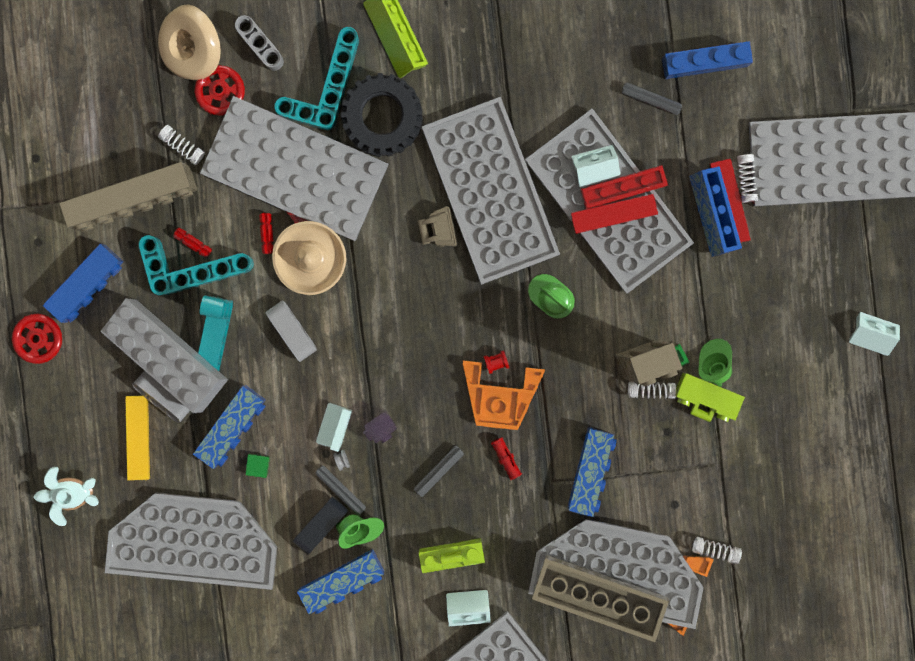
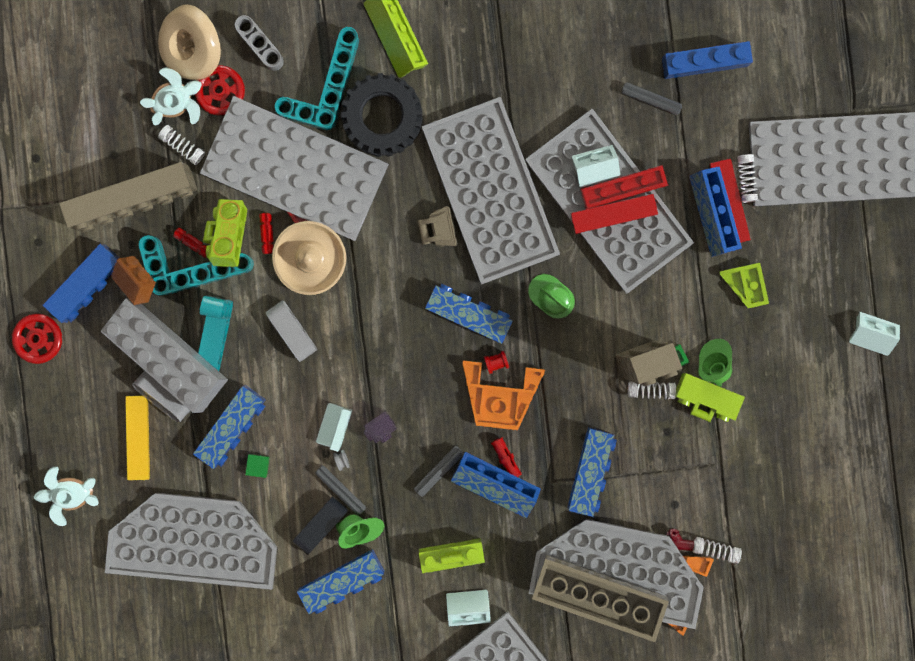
(133, 279): none -> dark orange brick
(173, 98): none -> light aqua animal
(228, 234): none -> lime piece
(468, 314): none -> brick
(496, 485): none -> blue brick
(679, 542): none -> dark red arm
(747, 284): none -> lime wing

